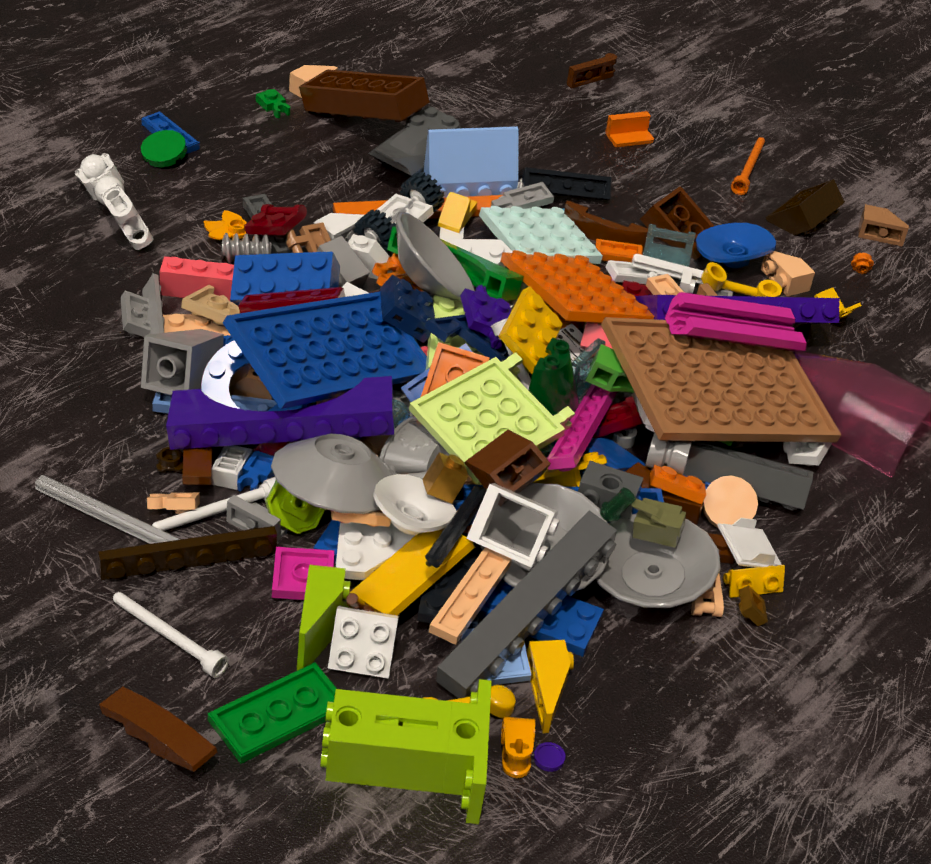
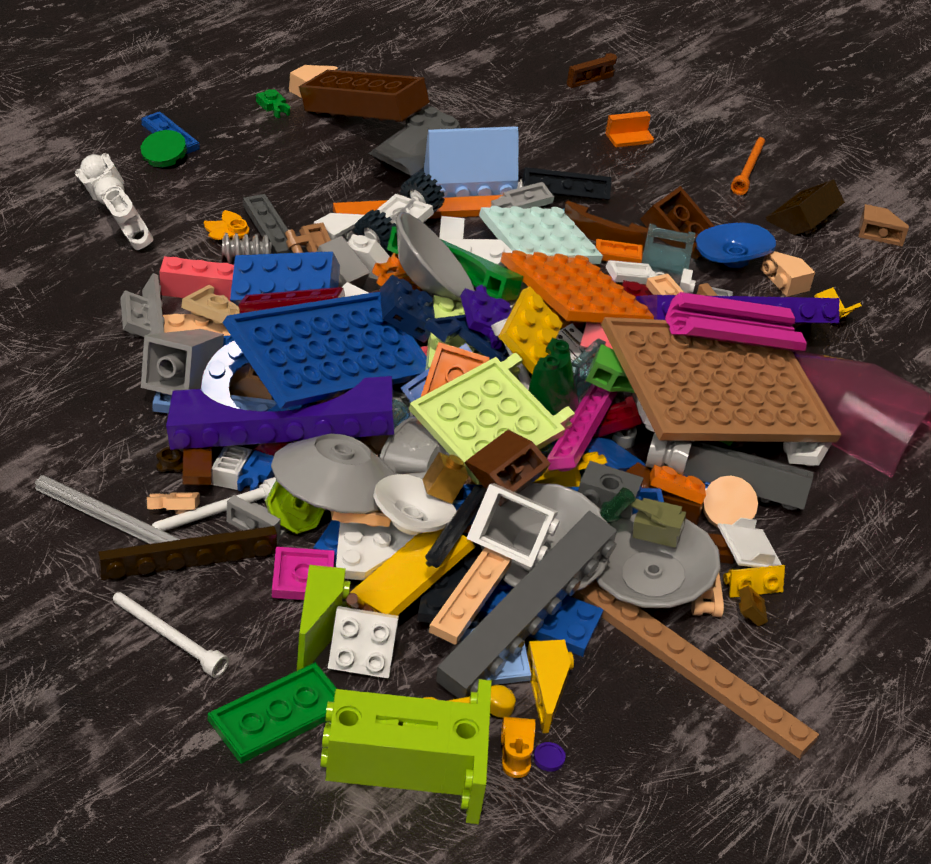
(158, 727): reddish brown slope -> none
(275, 220): dark red plate -> none
(456, 212): yellow slope -> none
(674, 270): white axle -> none
(702, 671): none -> medium nougat plate
(716, 278): yellow piece -> none
(862, 263): orange plate -> none

